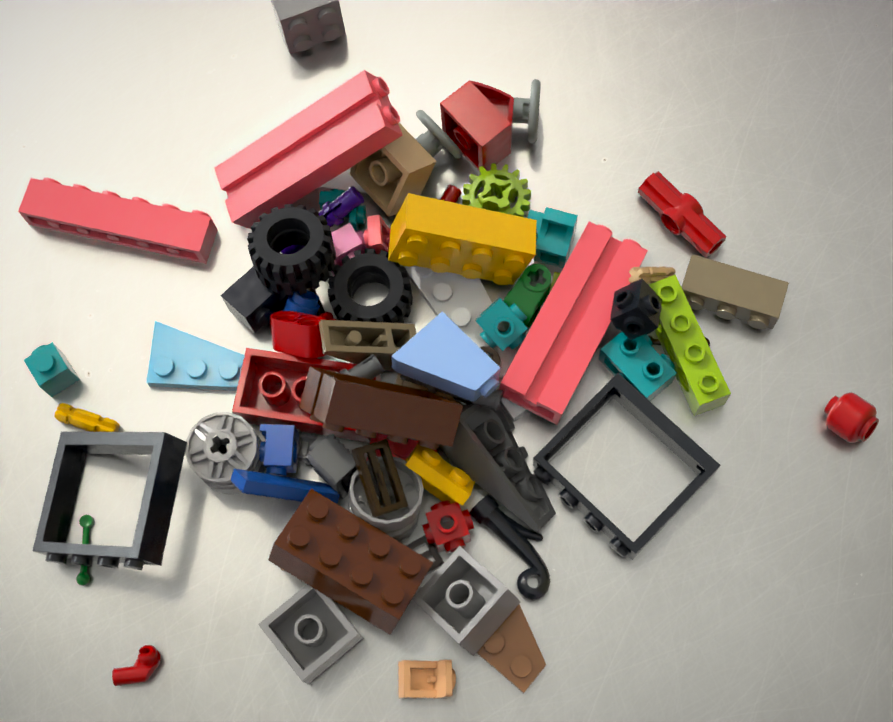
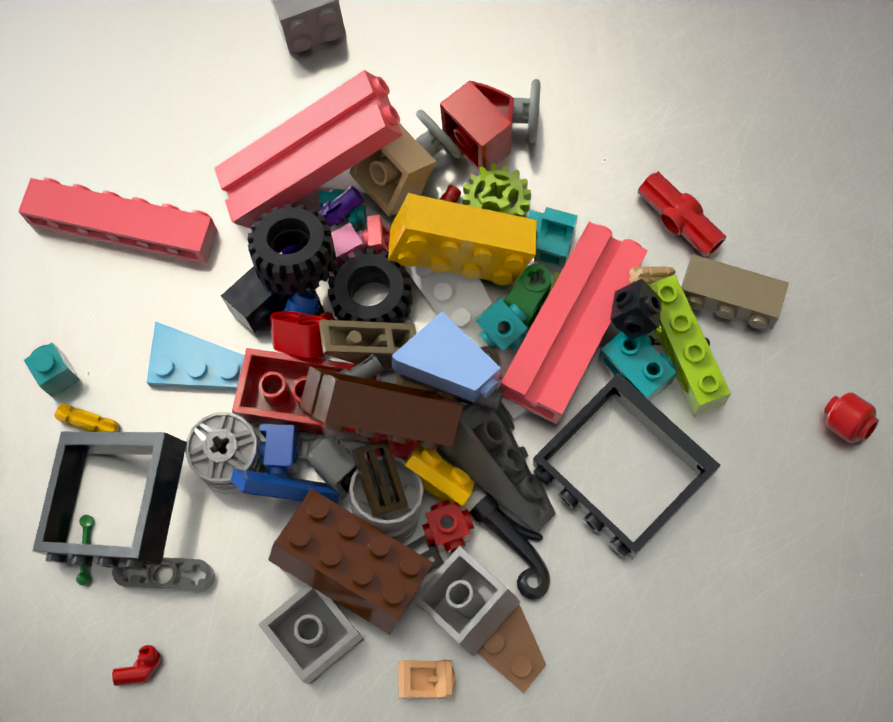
(187, 585): none -> dark grey beam

